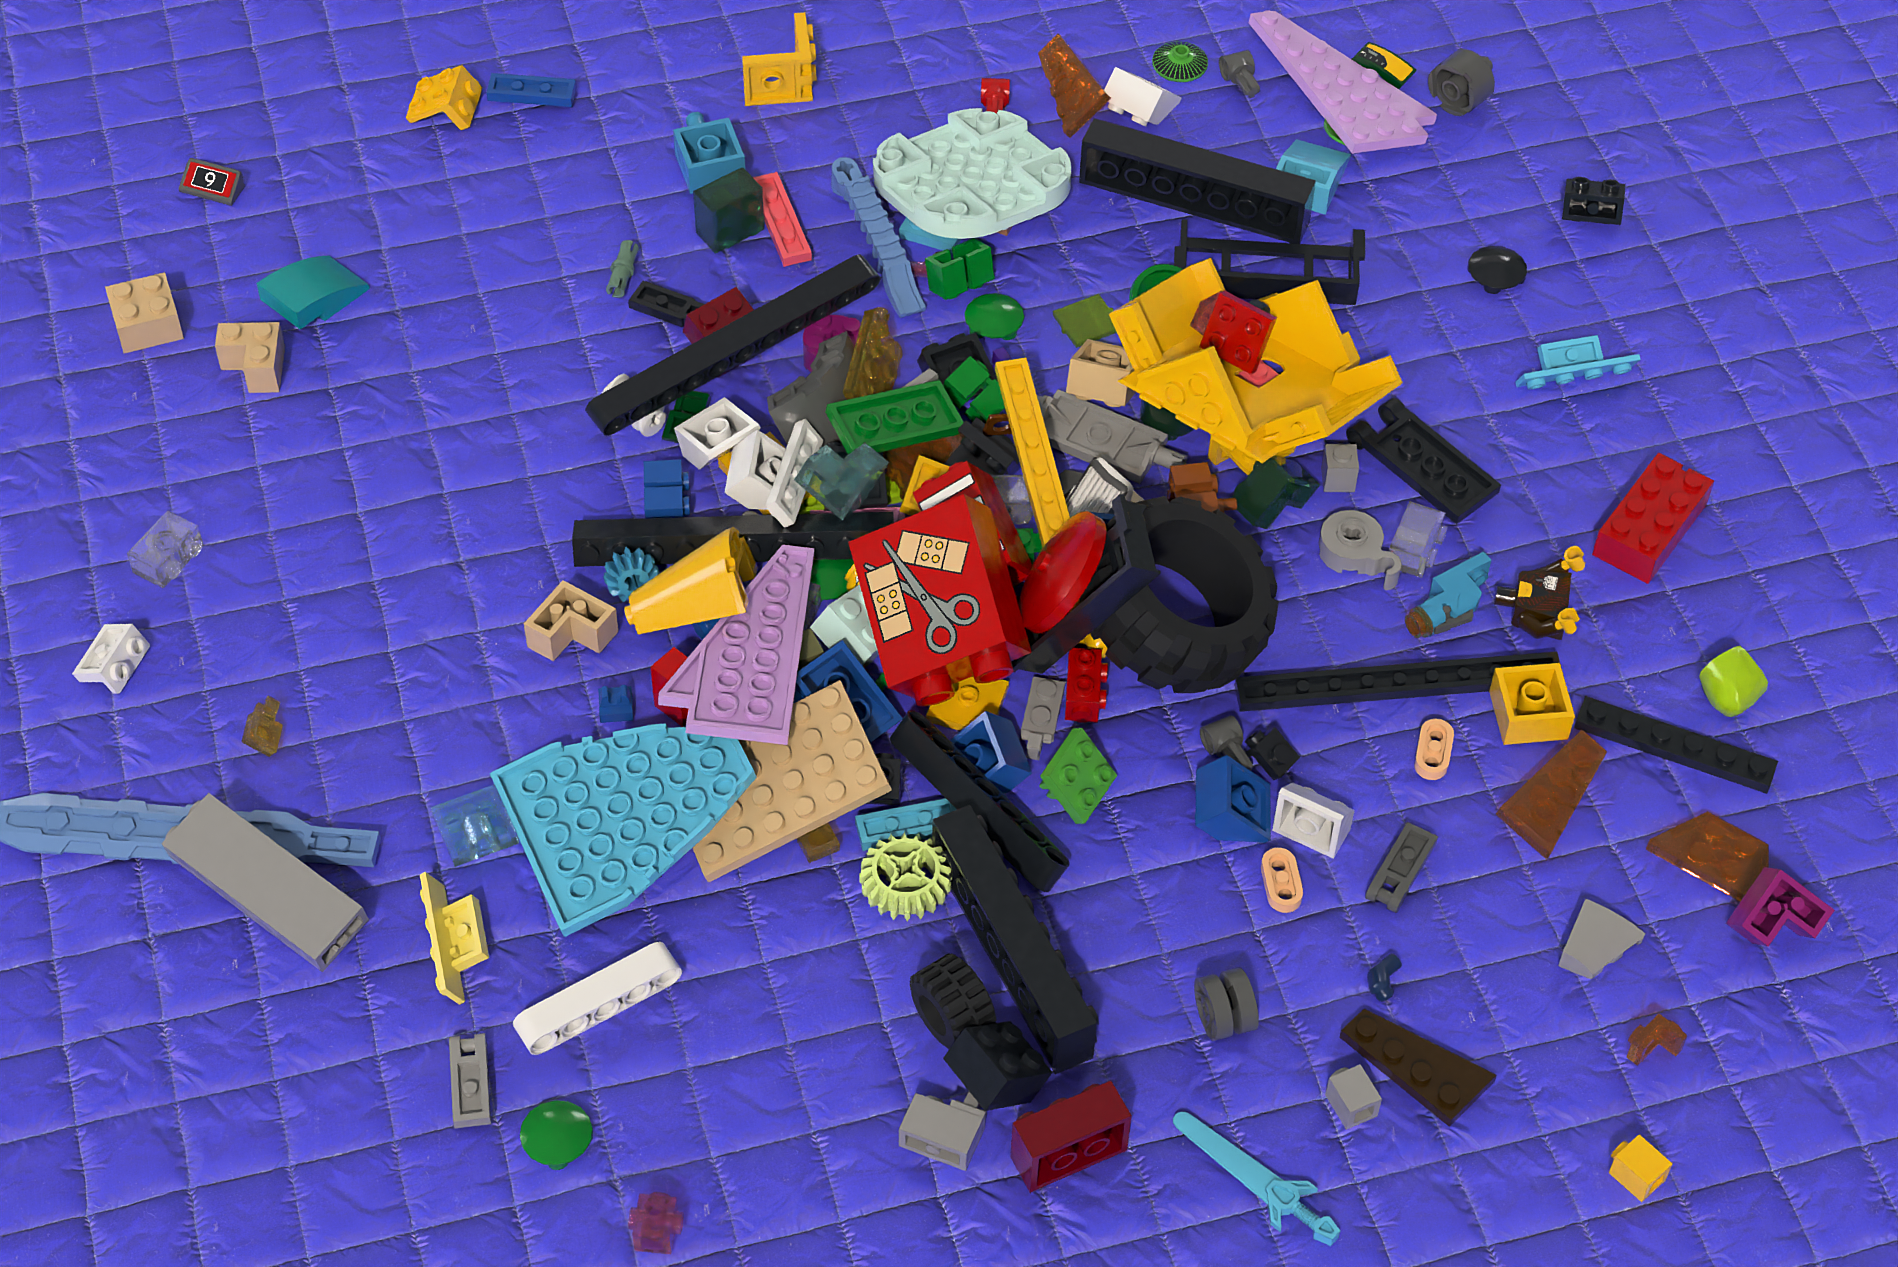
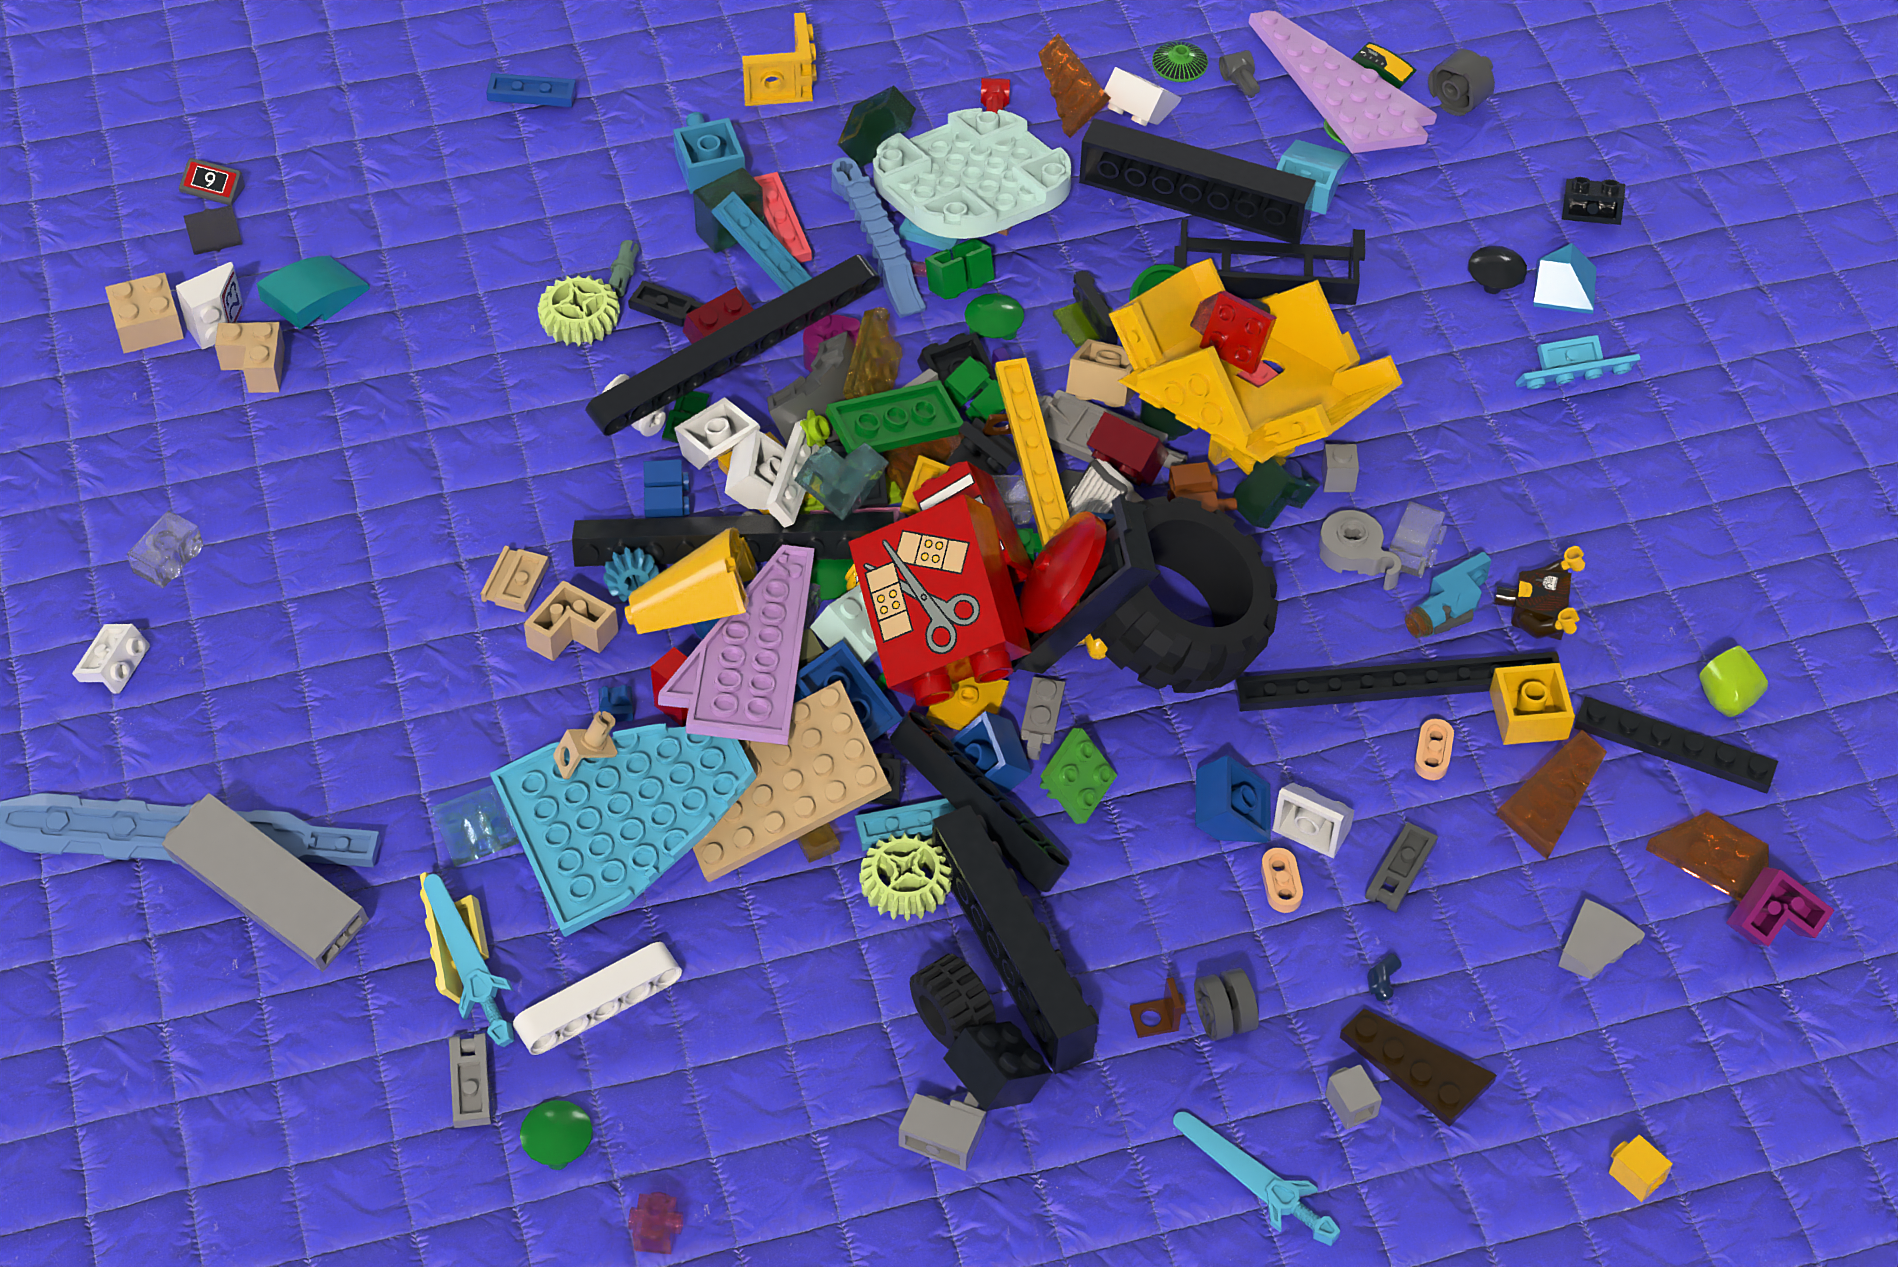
(210, 301): none -> white slope
(212, 230): none -> clear smoke piece
(261, 728): clear yellow plate -> none
(450, 91): yellow bracket -> none
(474, 973): none -> medium azure sword
(515, 579): none -> tan plate
(578, 310): none -> yellowish green gear
(586, 743): none -> tan bracket
(760, 243): none -> dark azure tile
(816, 429): none -> lime plate
(874, 122): none -> clear green brick
(1070, 1135): dark red brick -> none
(1083, 685): red brick -> none
(1094, 307): none -> black hinge
(1127, 449): none -> dark red brick
(1168, 1009): none -> reddish brown bracket
(1225, 738): dark grey axle -> none
(1271, 752): black bracket -> none
(1425, 461): black hinge -> none
(1565, 281): none -> slope
(1652, 518): red piece -> none
(1657, 1032): clear orange bracket -> none

